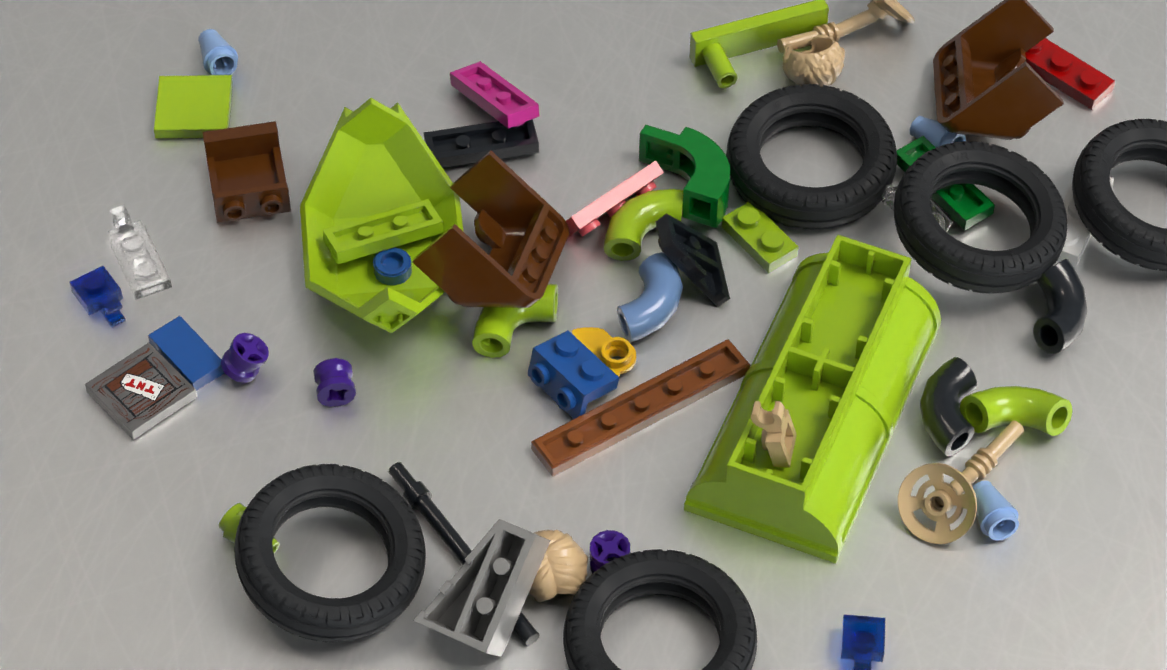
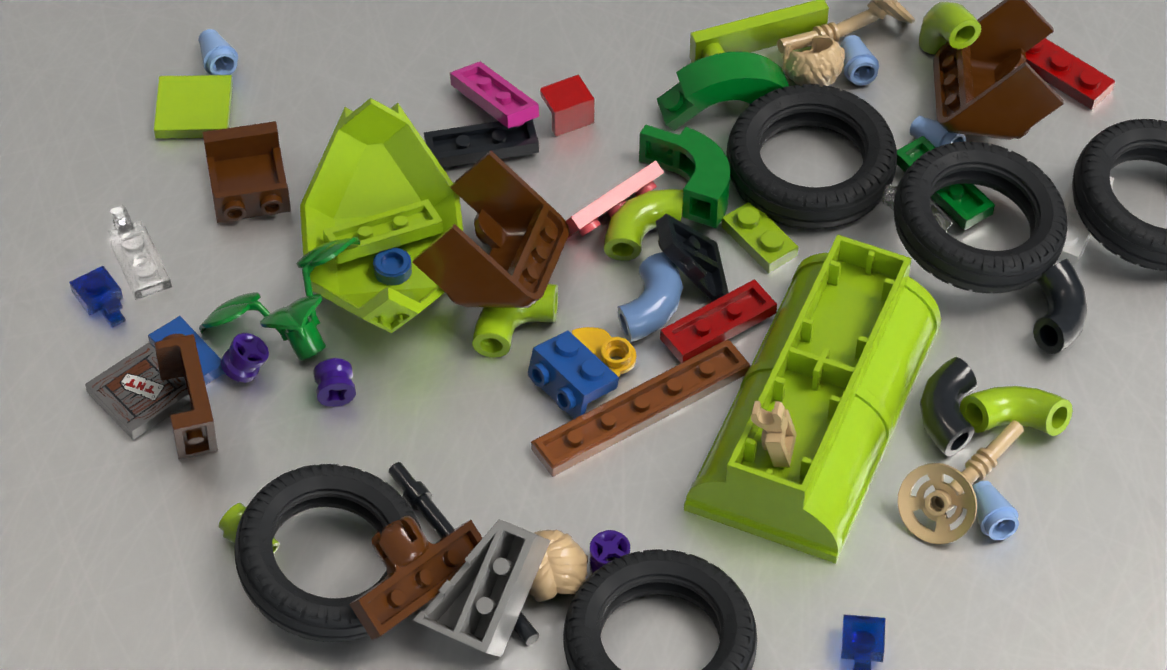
(192, 429): none -> reddish brown panel
(293, 320): none -> green plant
(413, 571): none -> reddish brown plate
(570, 104): none -> red panel
(718, 321): none -> red plate
(719, 79): none -> green arch
(859, 63): none -> light blue cone
(949, 24): none -> lime cylinder

